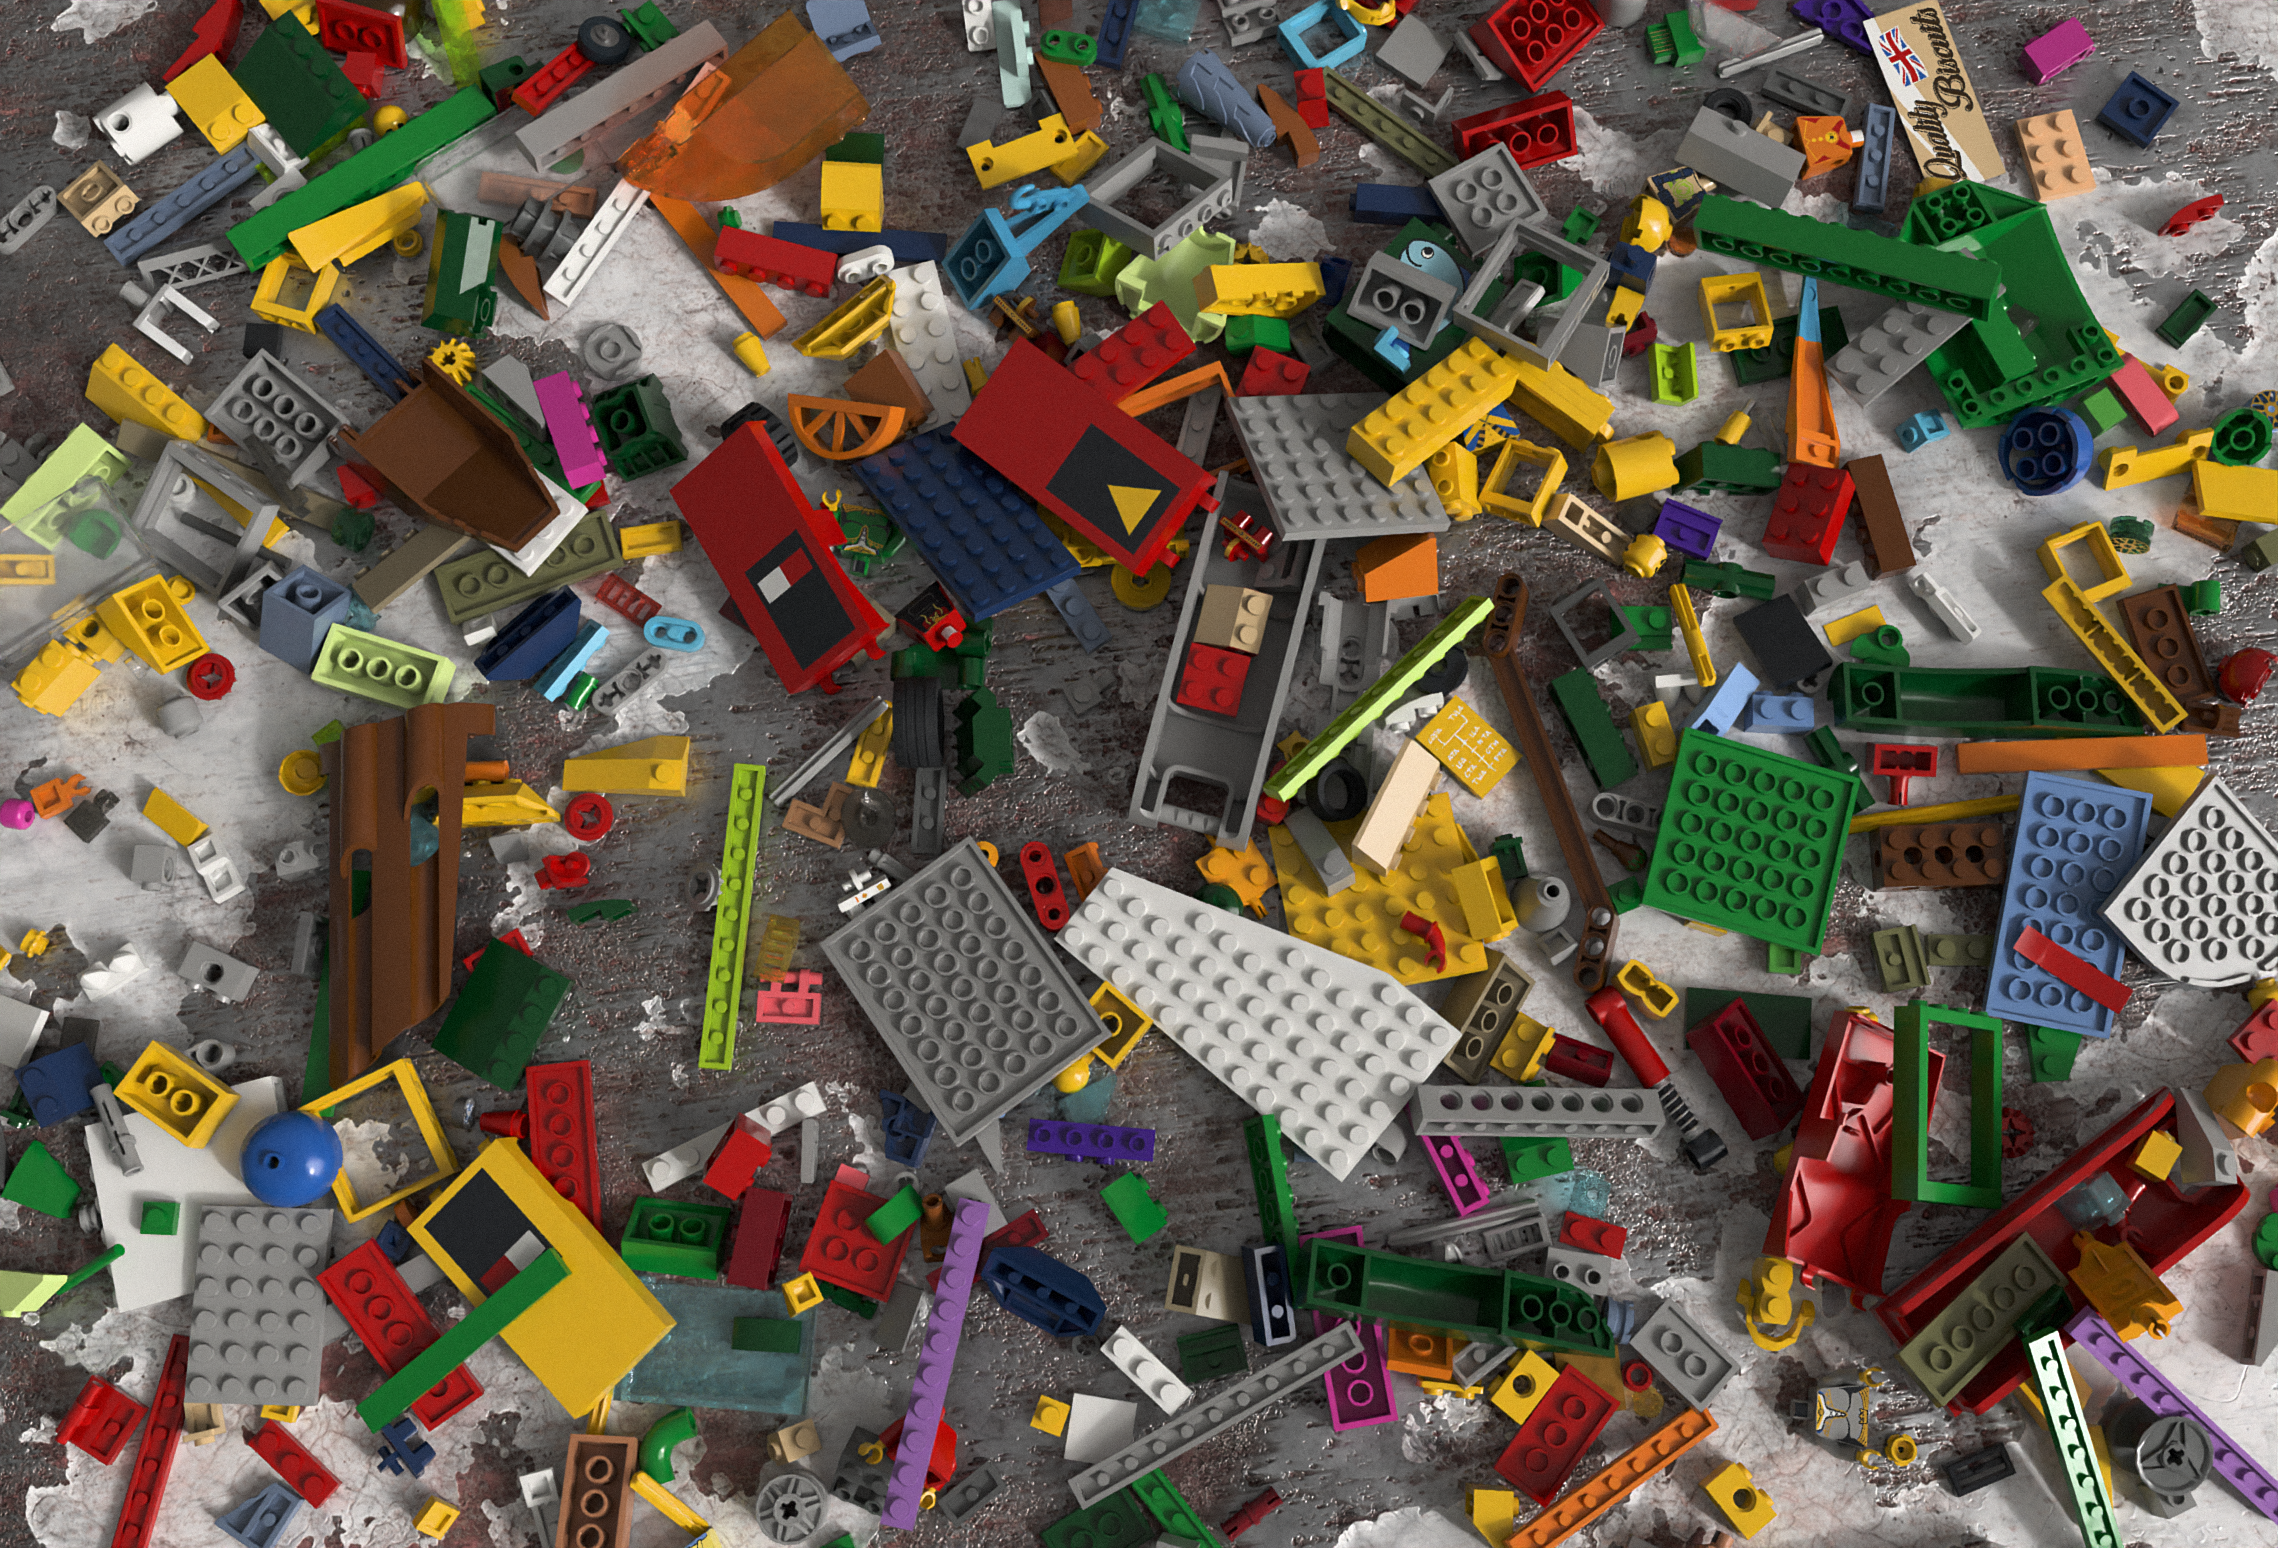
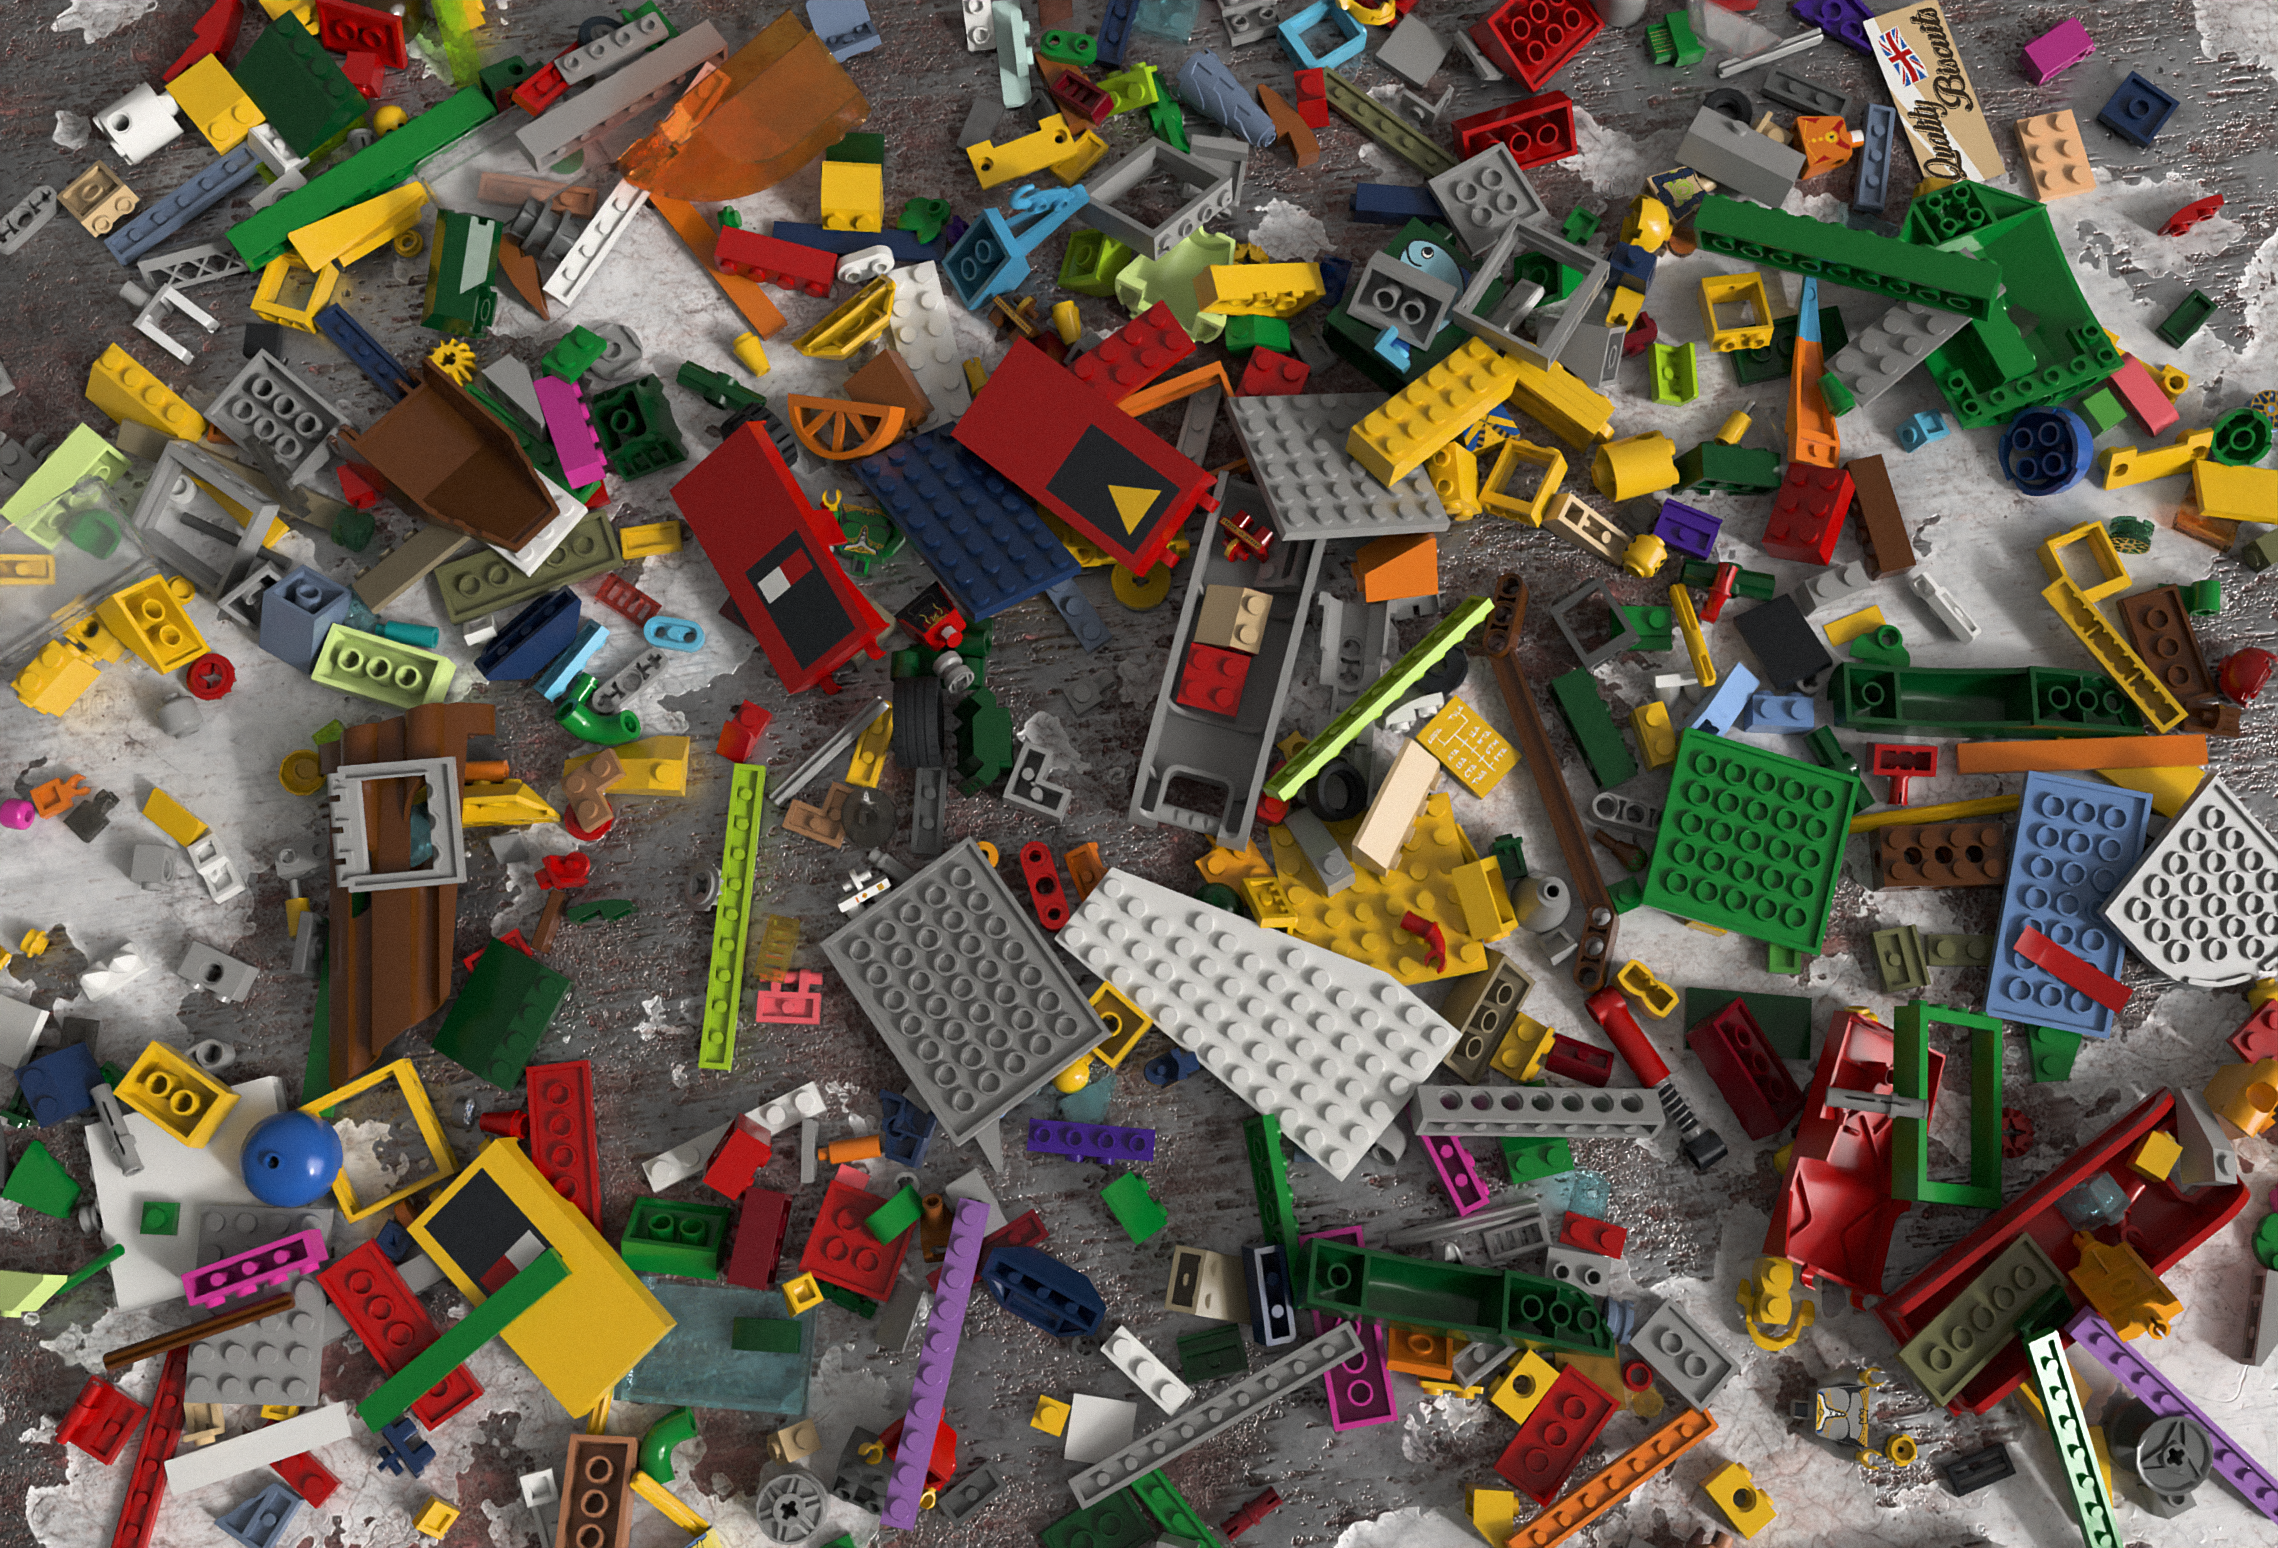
(199, 1330): none -> reddish brown axle
(257, 1448): none -> white sticker
(260, 1265): none -> dark pink brick
(295, 906): none -> yellow piece
(409, 633): none -> teal cylinder
(443, 819): none -> light grey hinge
(549, 921): none -> reddish brown tile
(573, 355): none -> green bracket
(586, 785): none -> medium nougat plate
(597, 728): none -> green cylinder
(612, 51): none -> light grey bracket
(716, 388): none -> dark green piece
(743, 733): none -> red slope
(851, 1149): none -> orange cylinder
(925, 217): none -> green plate
(955, 674): none -> light grey wheel
(956, 229): none -> dark purple plate
(1030, 790): none -> light grey brick
(1095, 109): none -> dark red slope
(1130, 89): none -> lime bracket
(1170, 1068): none -> dark blue hips
(1269, 903): none -> yellow bracket
(1718, 592): none -> red piece
(1835, 395): none -> green cone
(1878, 1103): none -> light grey pin

